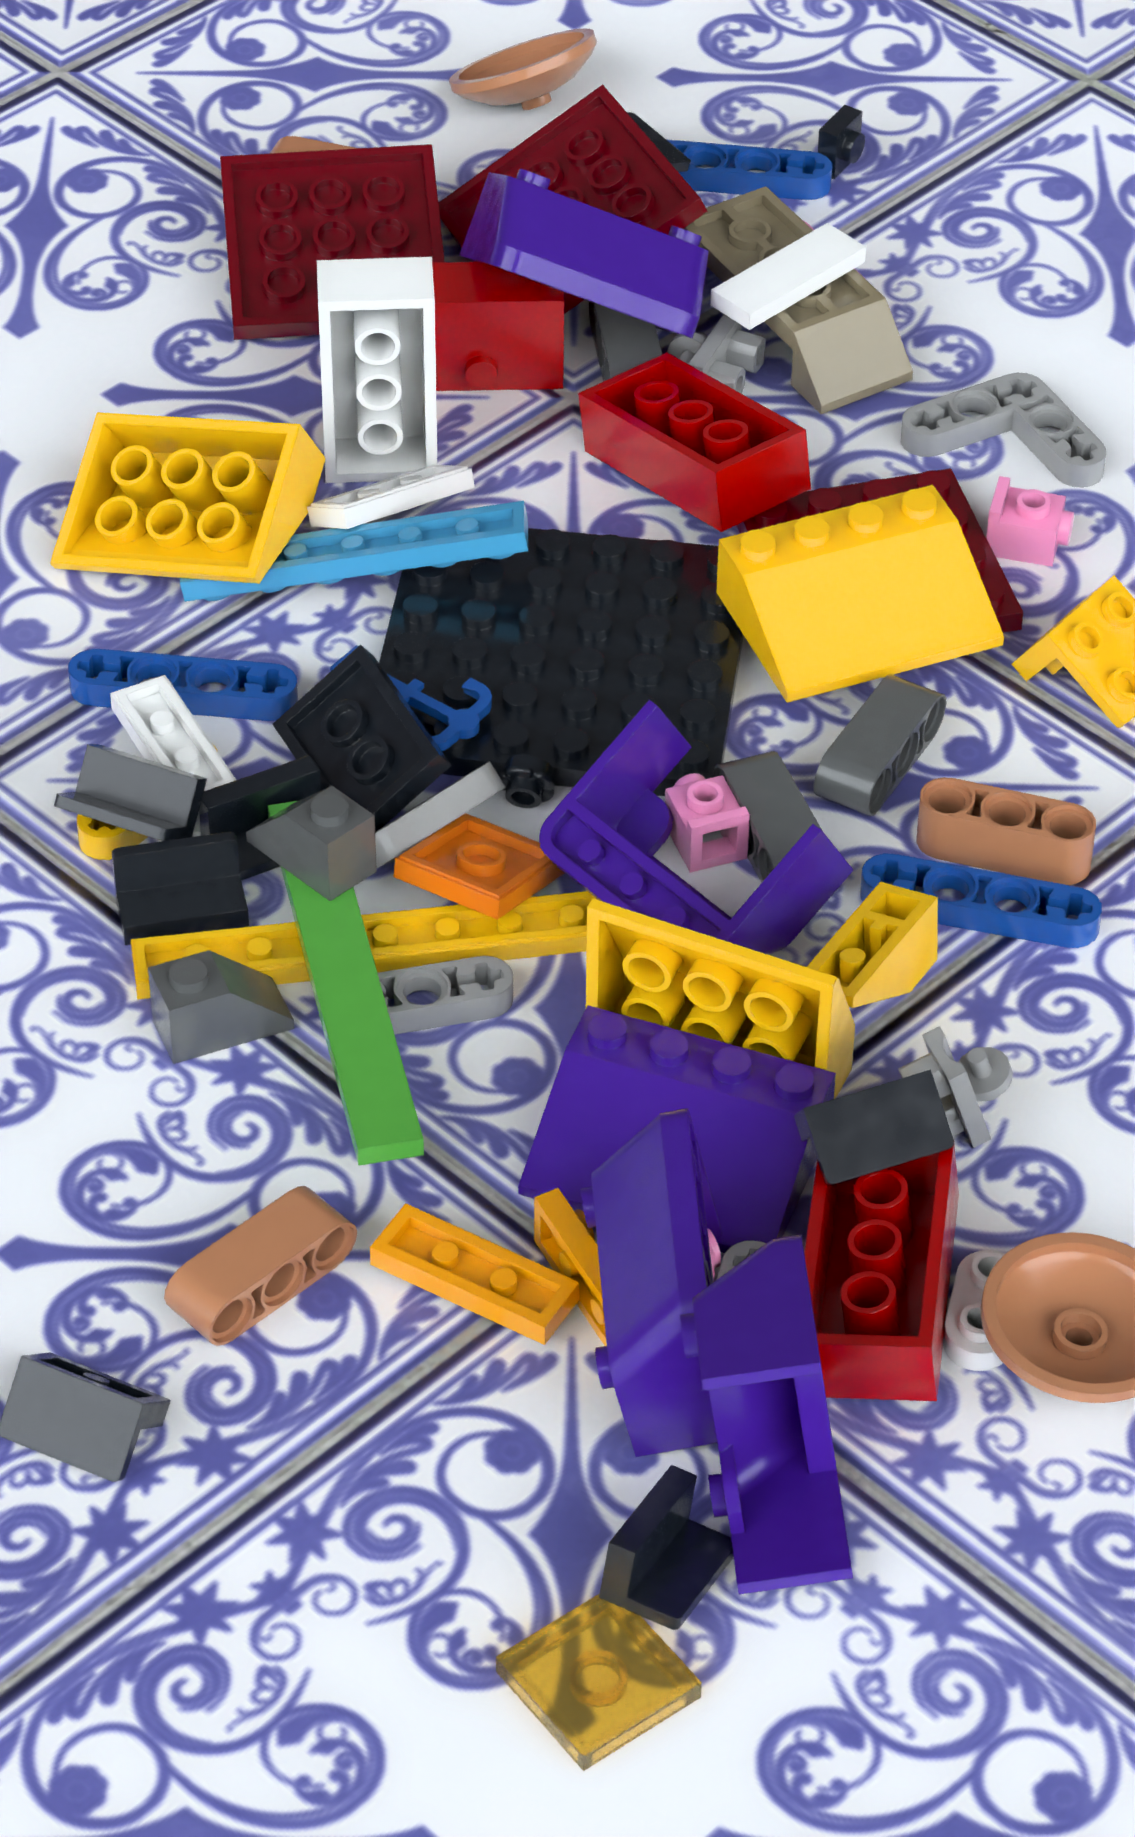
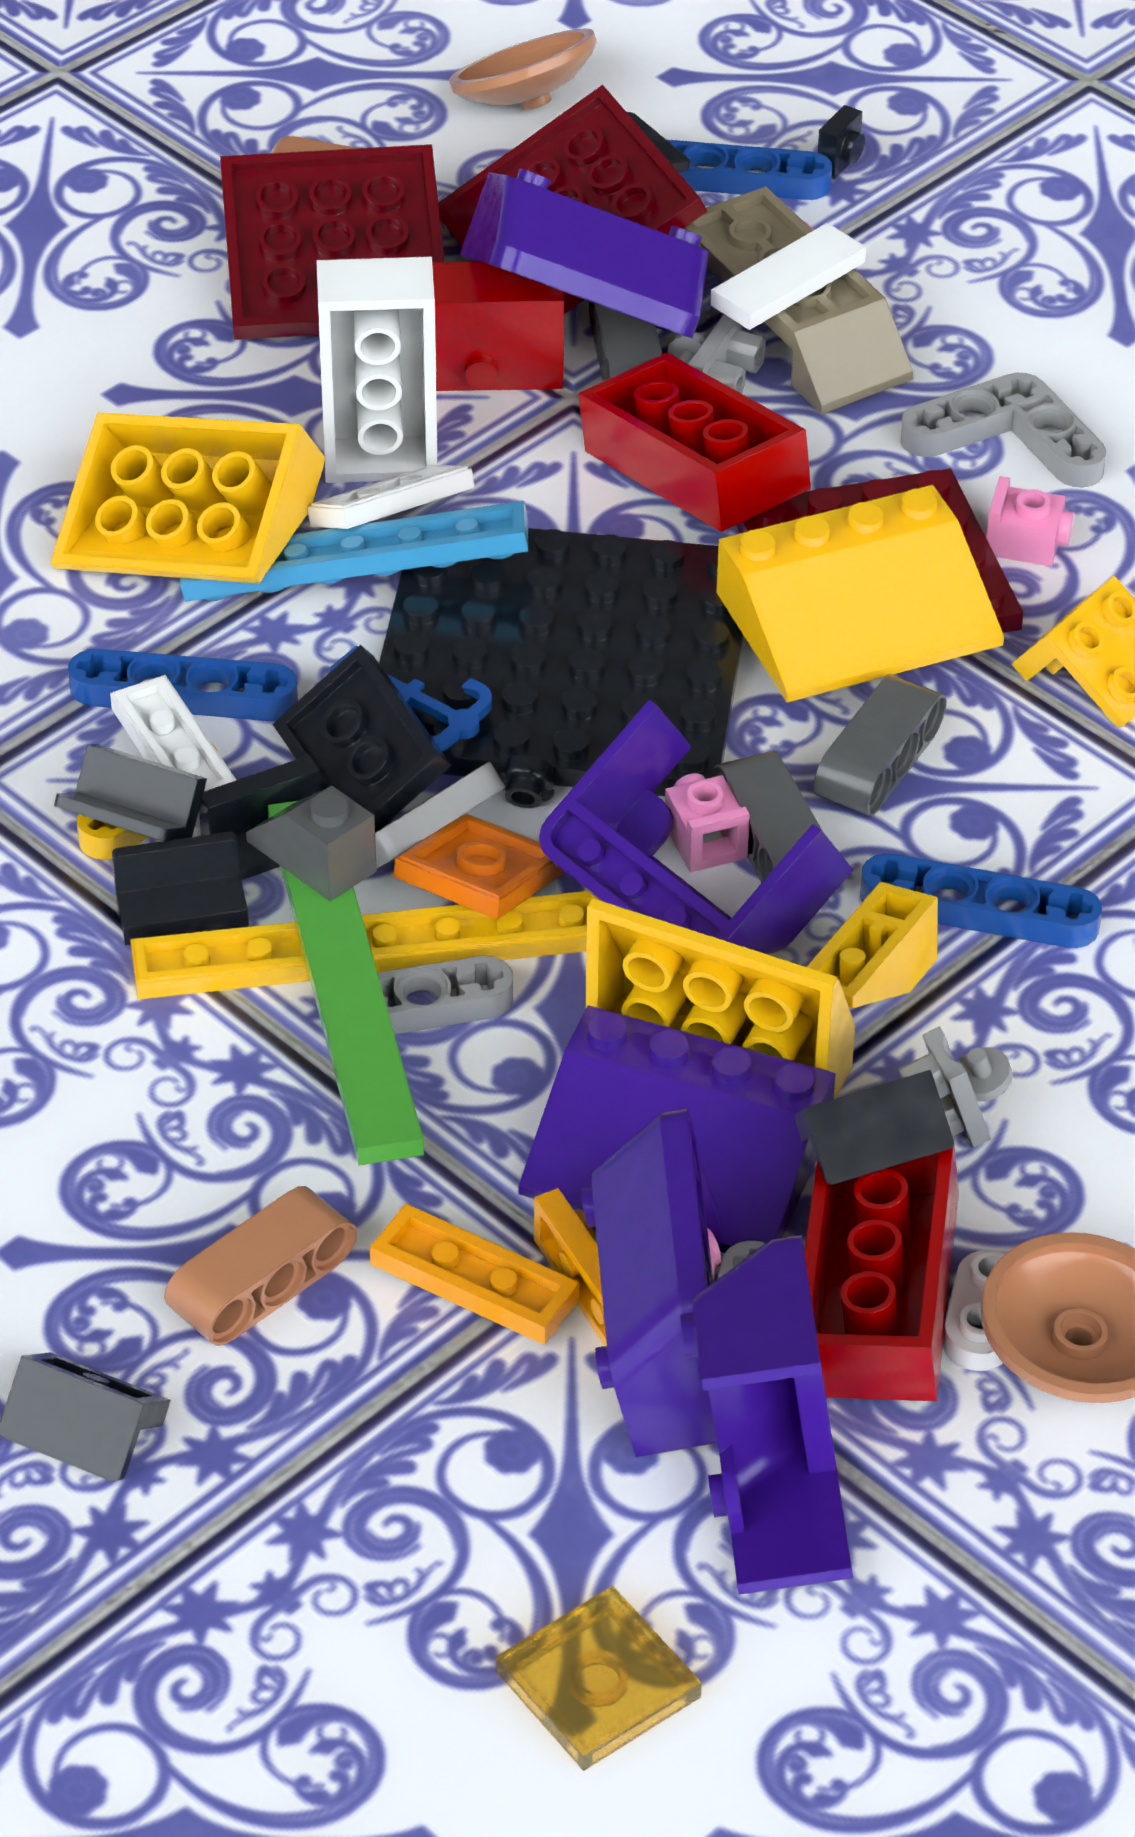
(213, 1005): dark grey slope -> none
(661, 1558): black panel -> none
(1005, 831): nougat beam -> none

